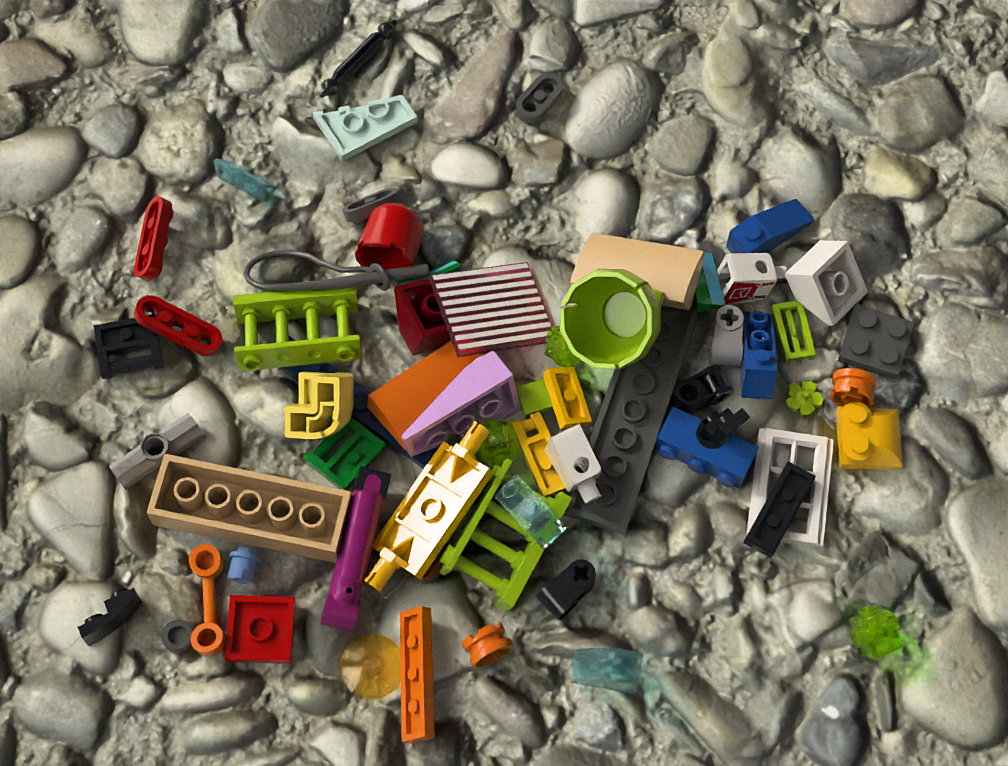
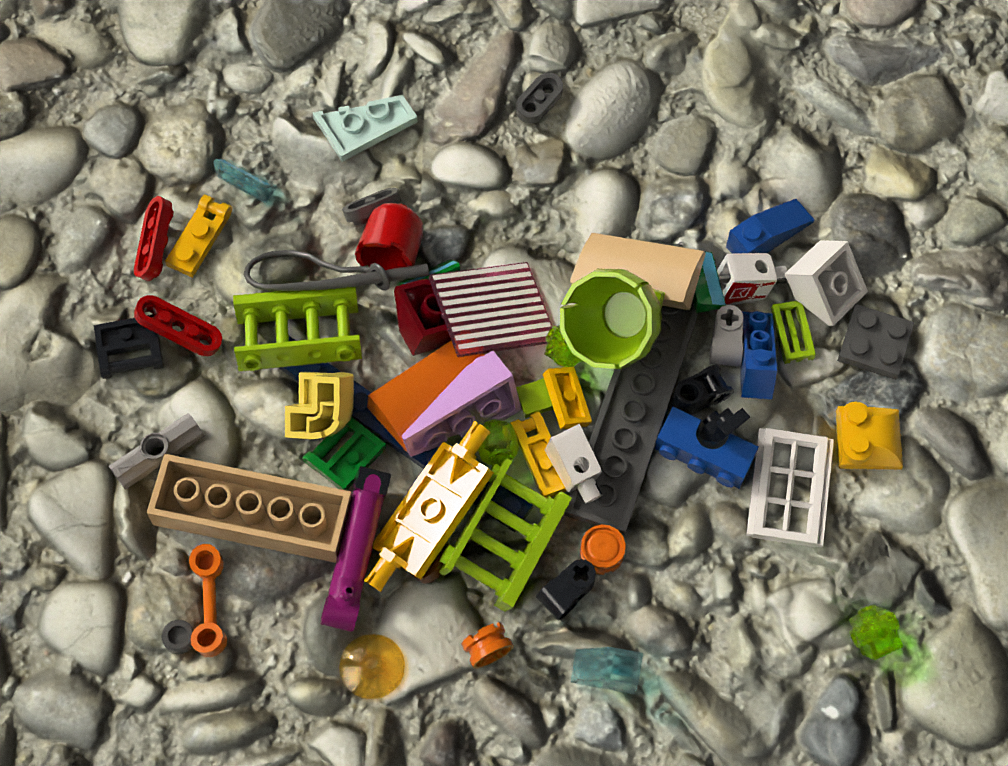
(119, 608): black slope -> none
(198, 236): none -> yellow plate
(243, 565): medium blue hose -> none
(260, 629): red plate -> none
(358, 58): black wheel -> none
(416, 675): orange plate -> none
(530, 511): clear light blue slope -> none
(603, 548): none -> orange wheel
(779, 509): black tile -> none
(803, 397): lime plant -> none
(852, 386): orange wheel -> none

